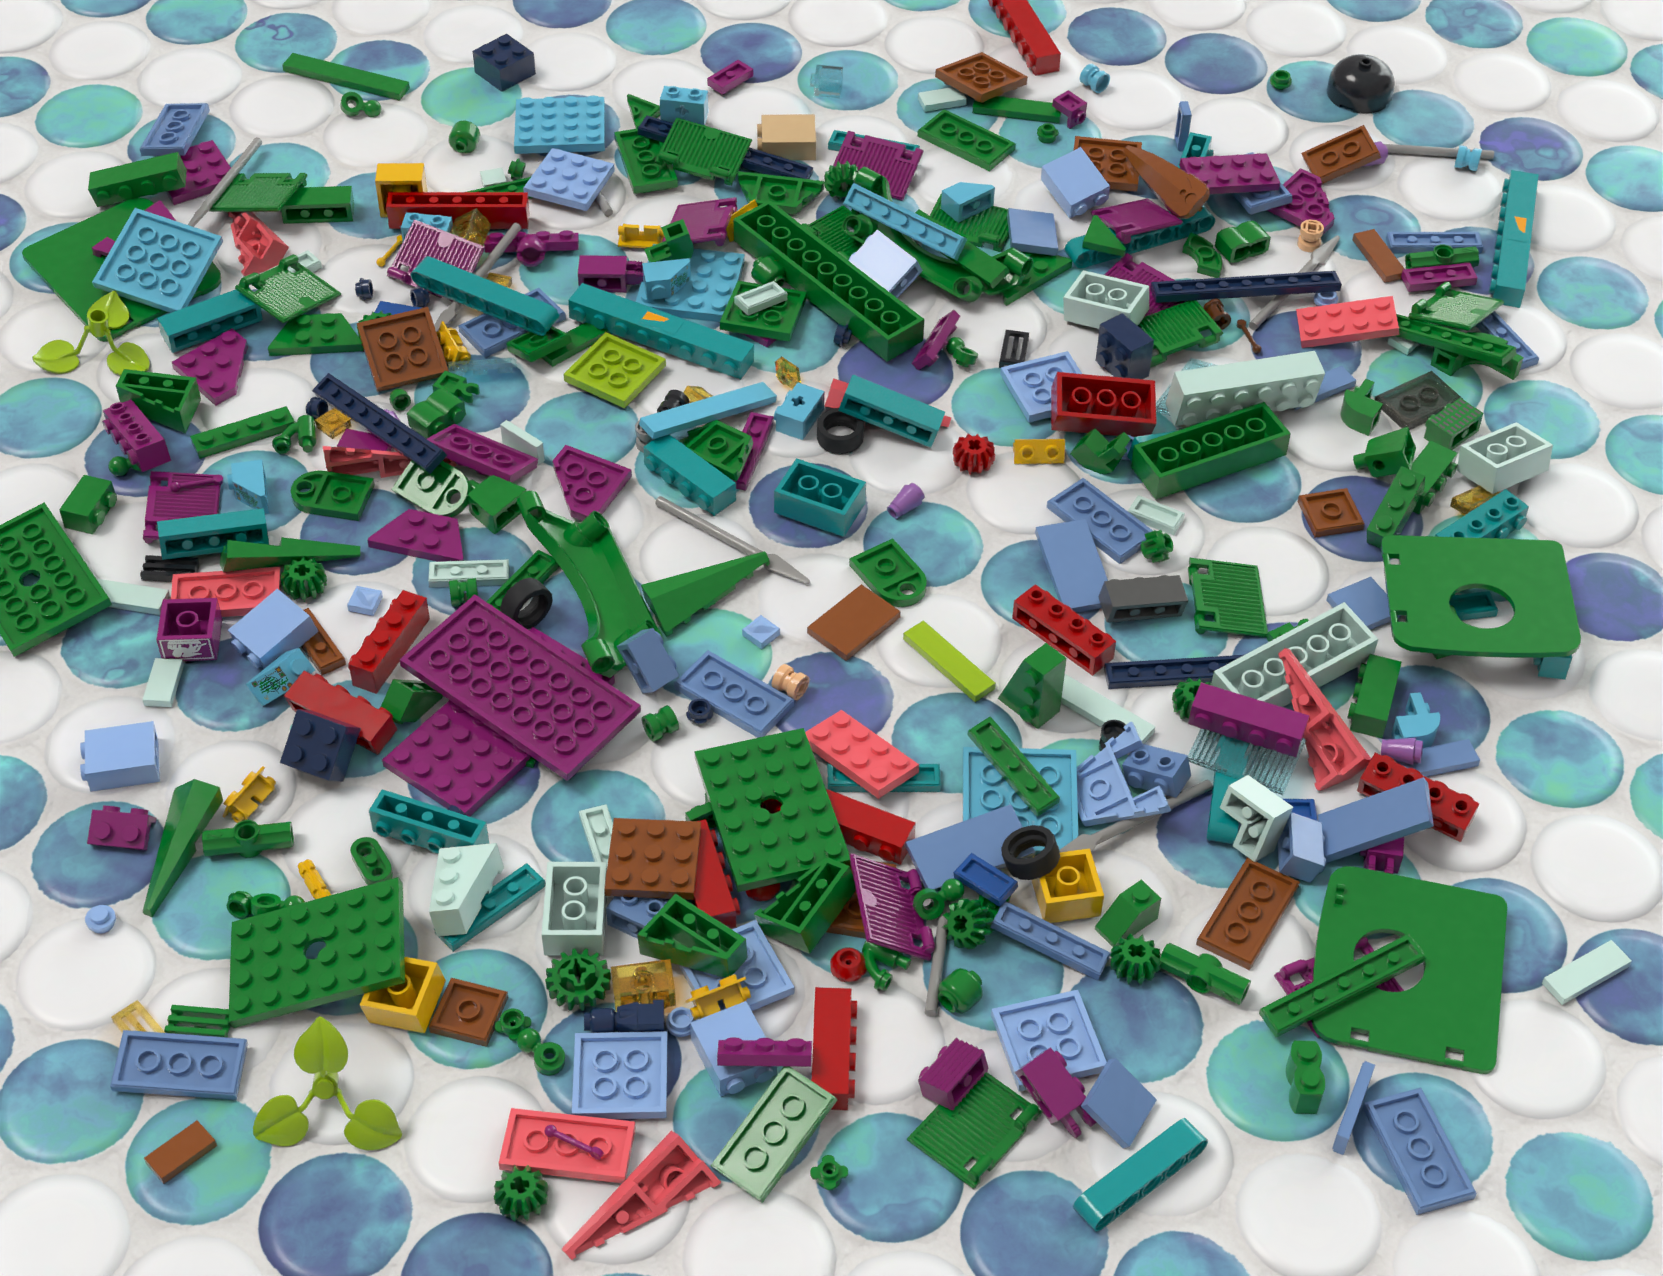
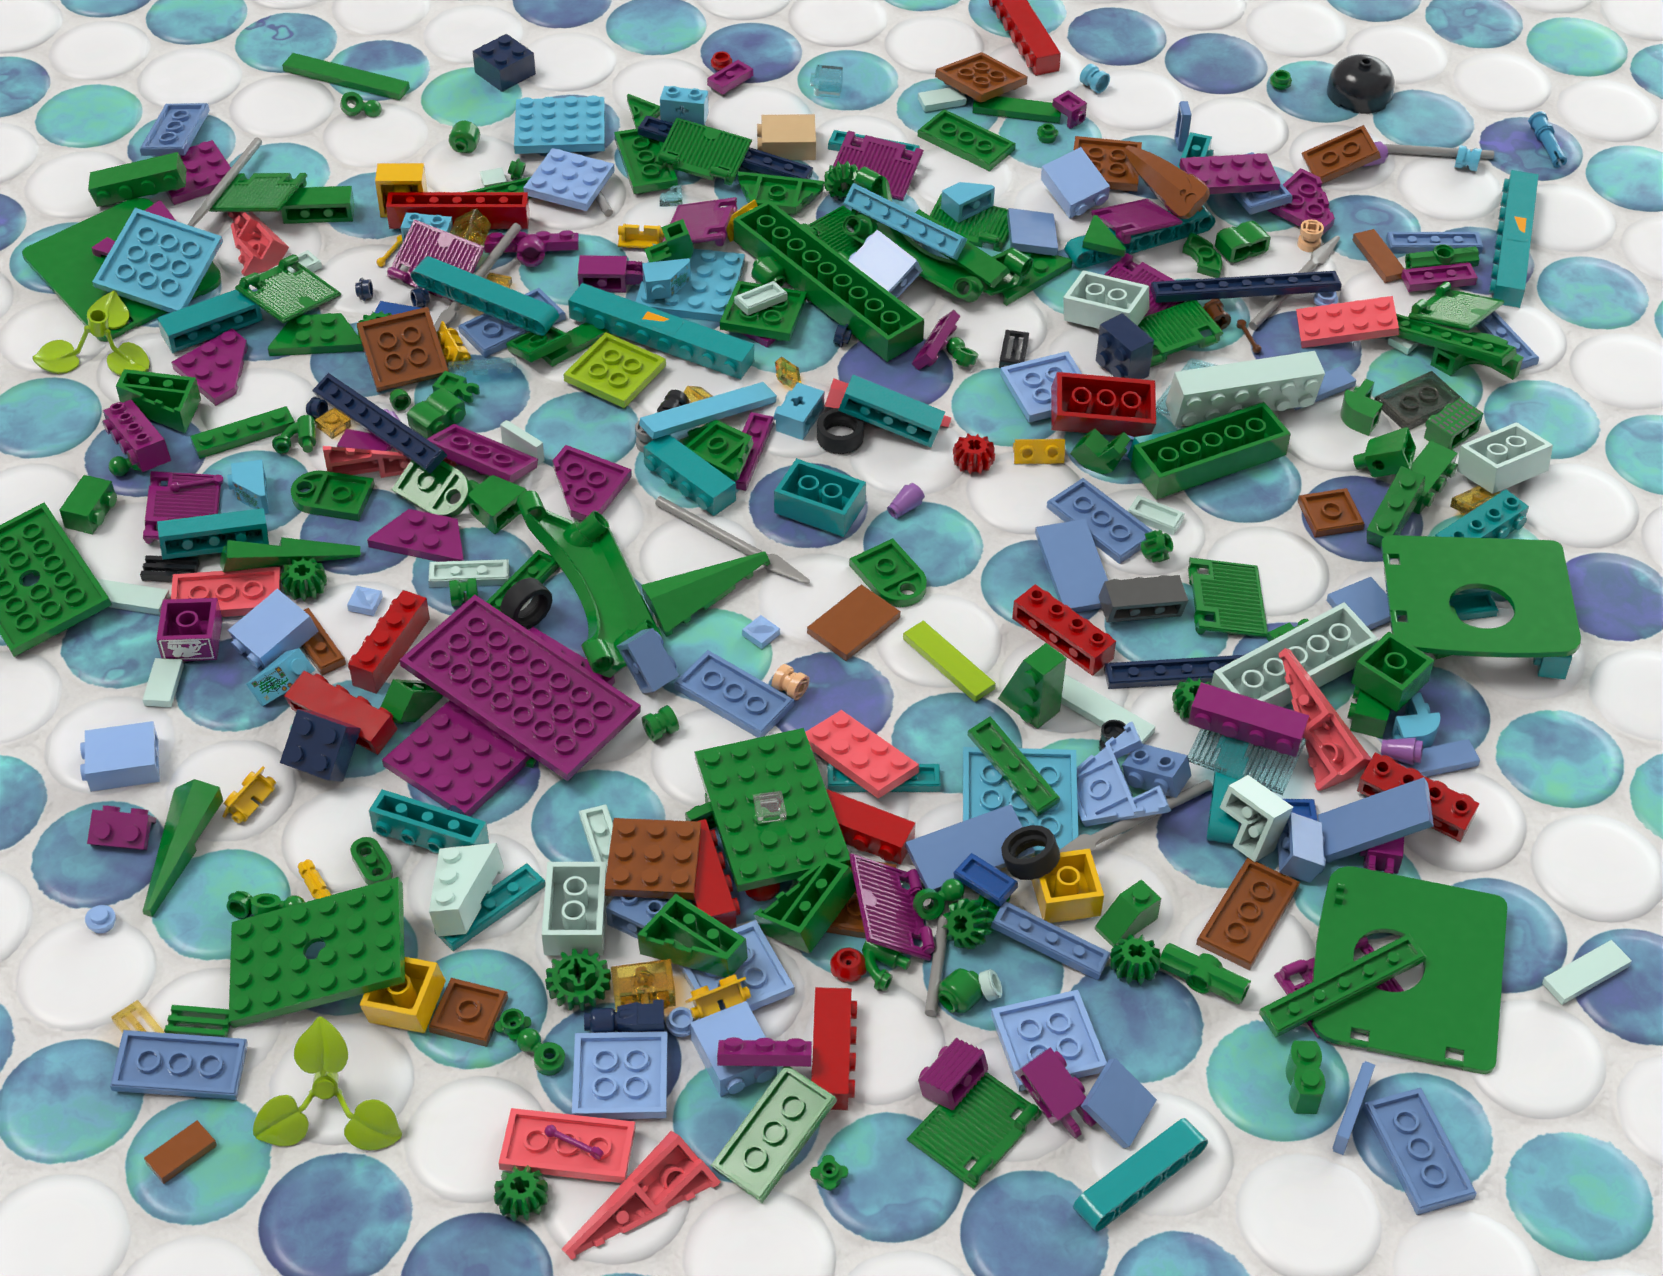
(247, 838): green piece -> none
(672, 197): none -> clear light blue tile
(699, 711): dark blue plate -> none
(721, 60): none -> red plate
(769, 807): none -> clear tile
(990, 984): none -> light aqua tile
(1392, 671): none -> green brick
(1545, 133): none -> dark azure pin

